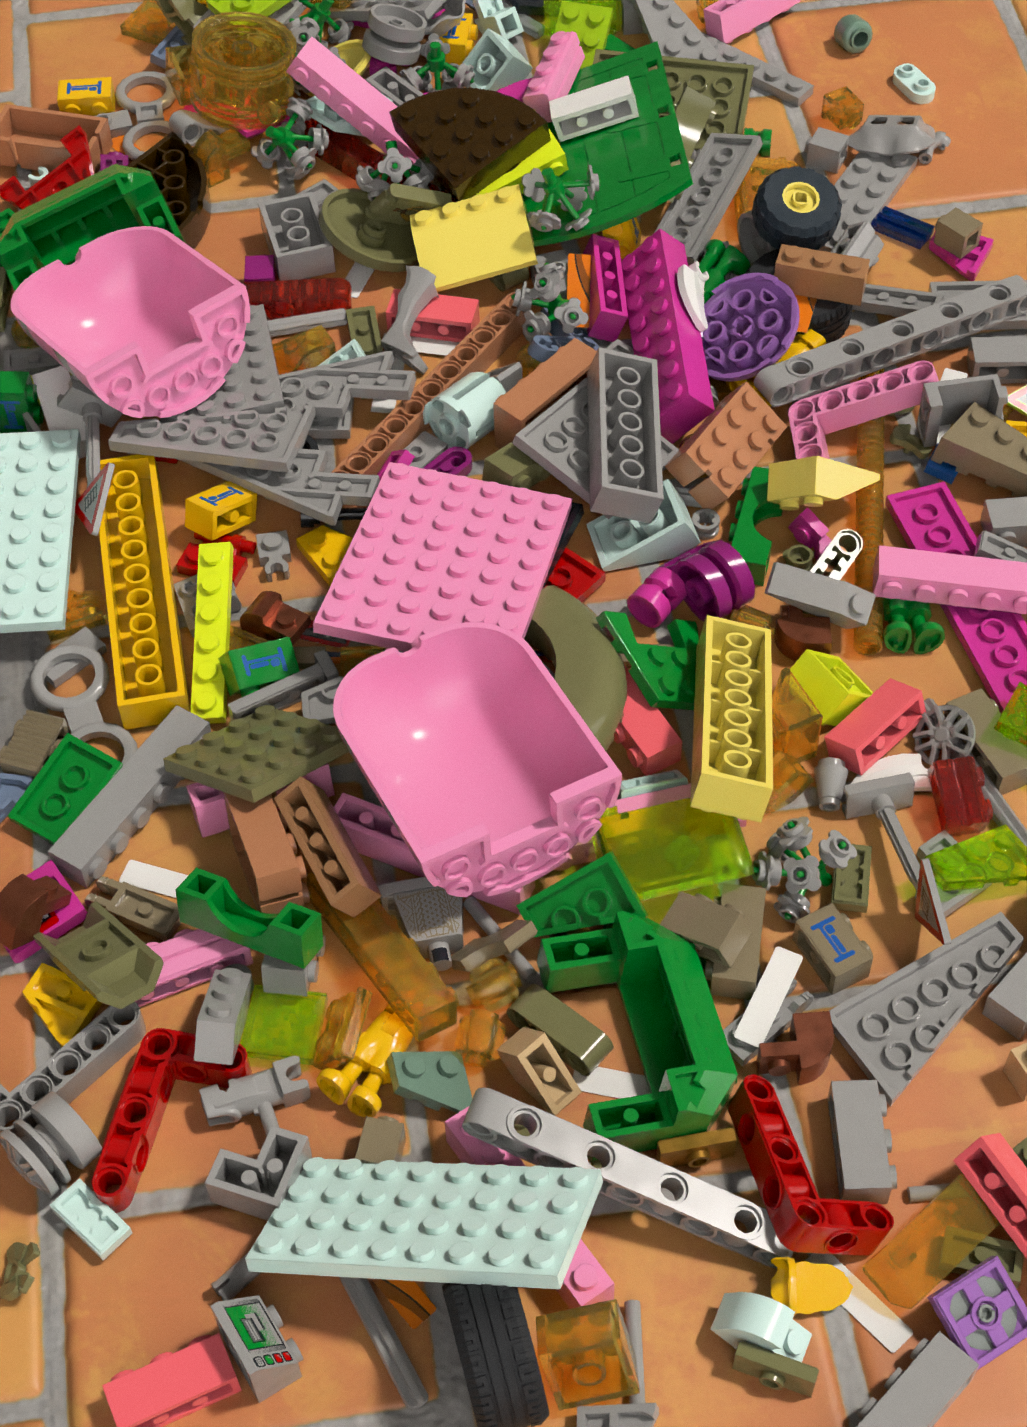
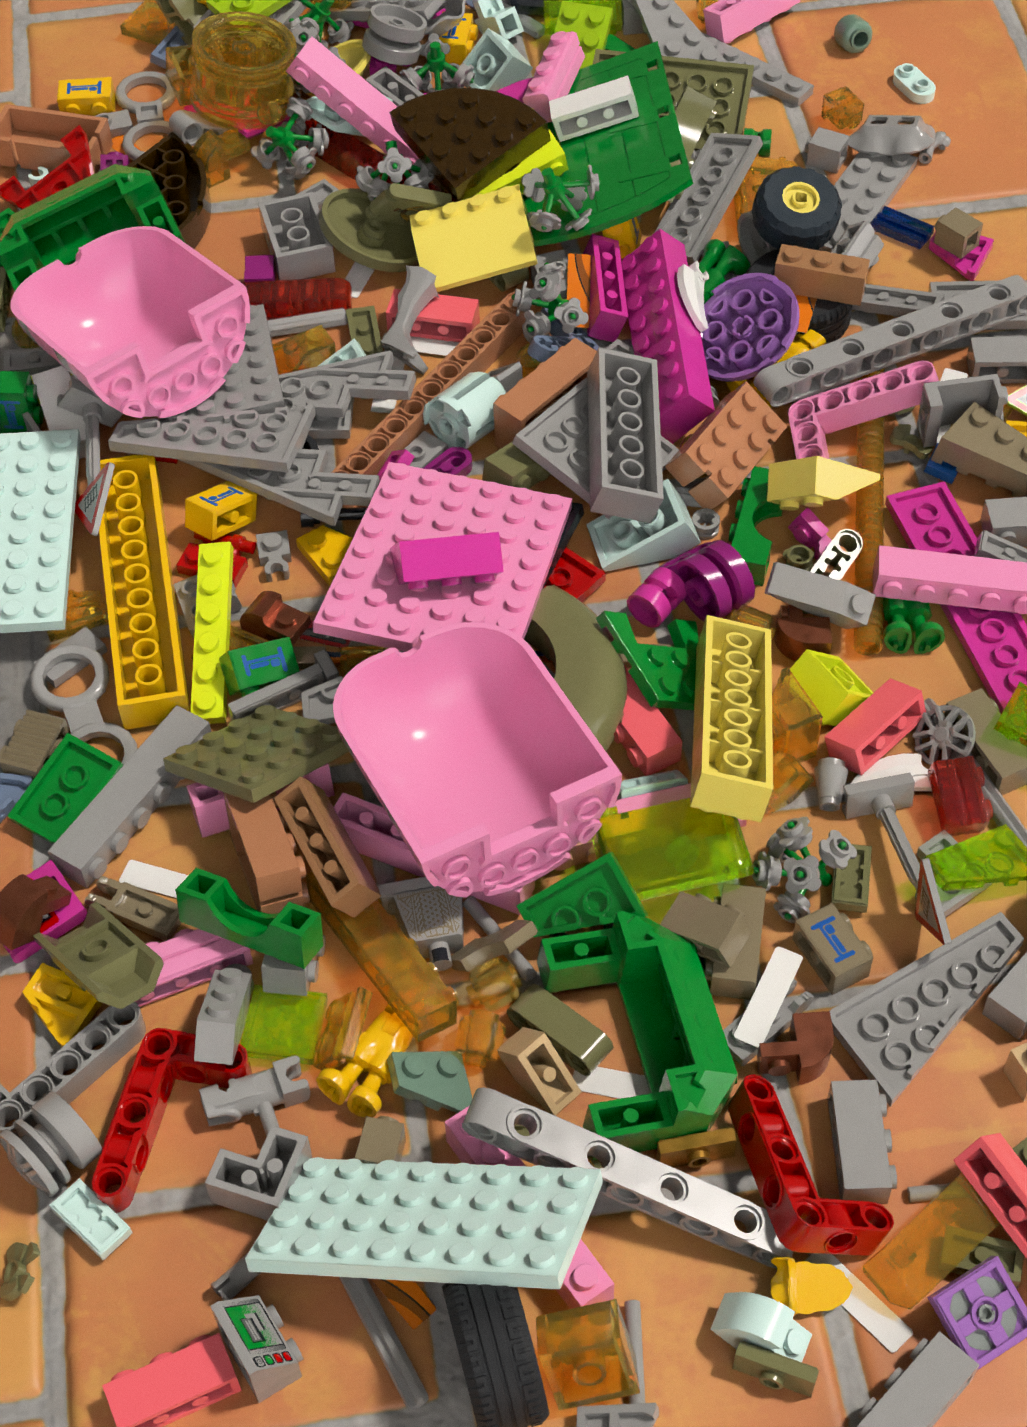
(447, 560): none -> dark pink slope

